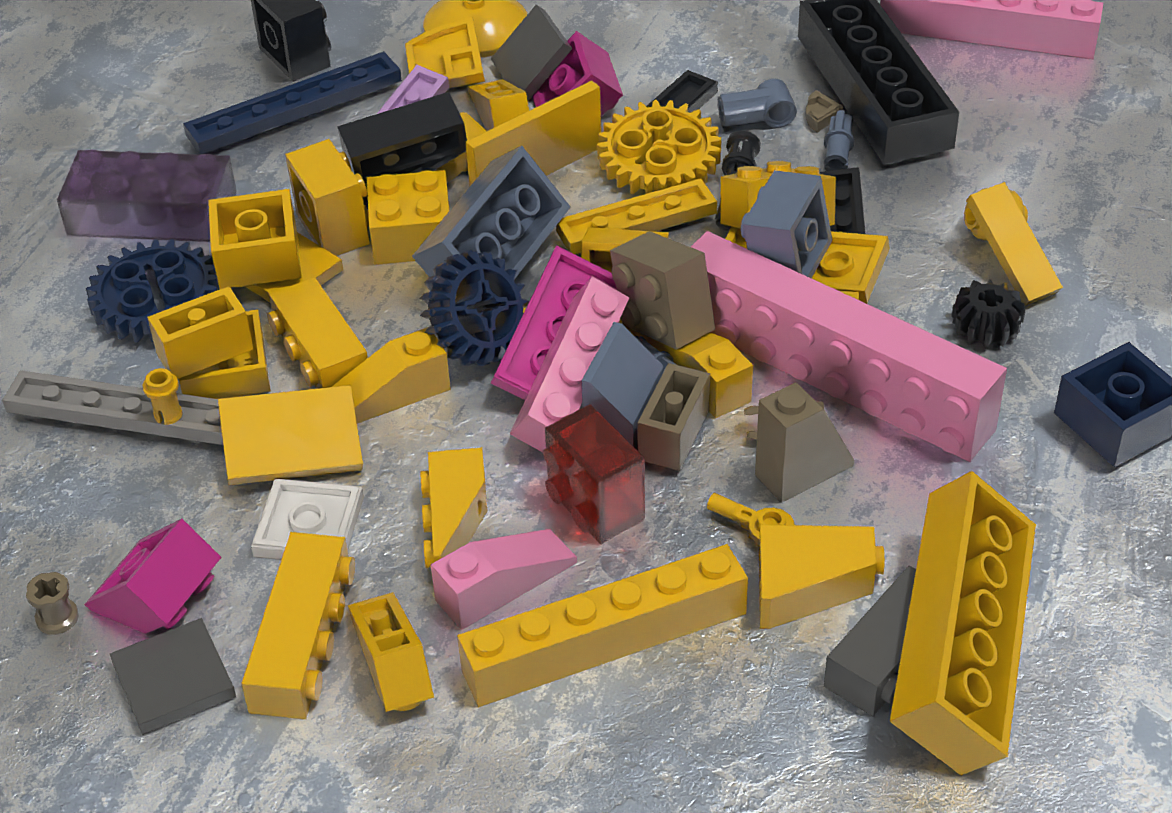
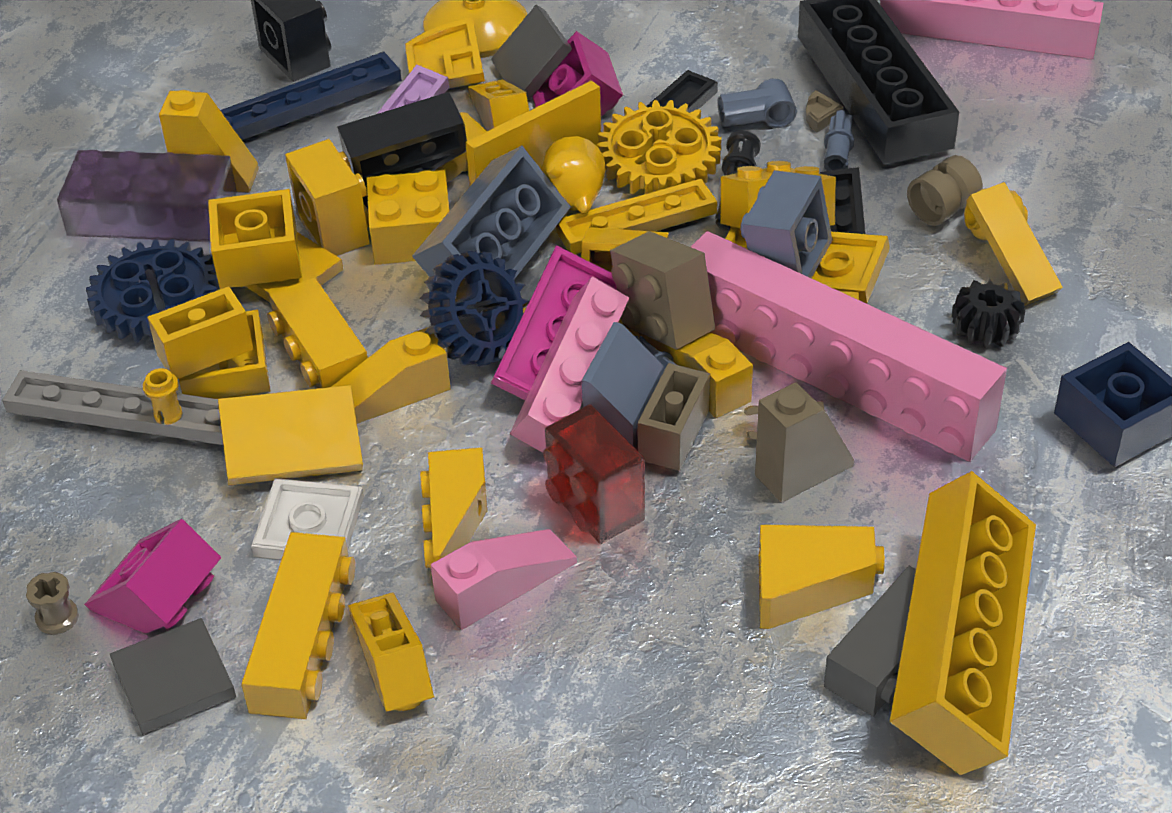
(198, 127): none -> yellow slope
(575, 170): none -> yellow piece
(602, 624): yellow brick -> none
(748, 518): yellow plate -> none
(943, 190): none -> dark tan wheel

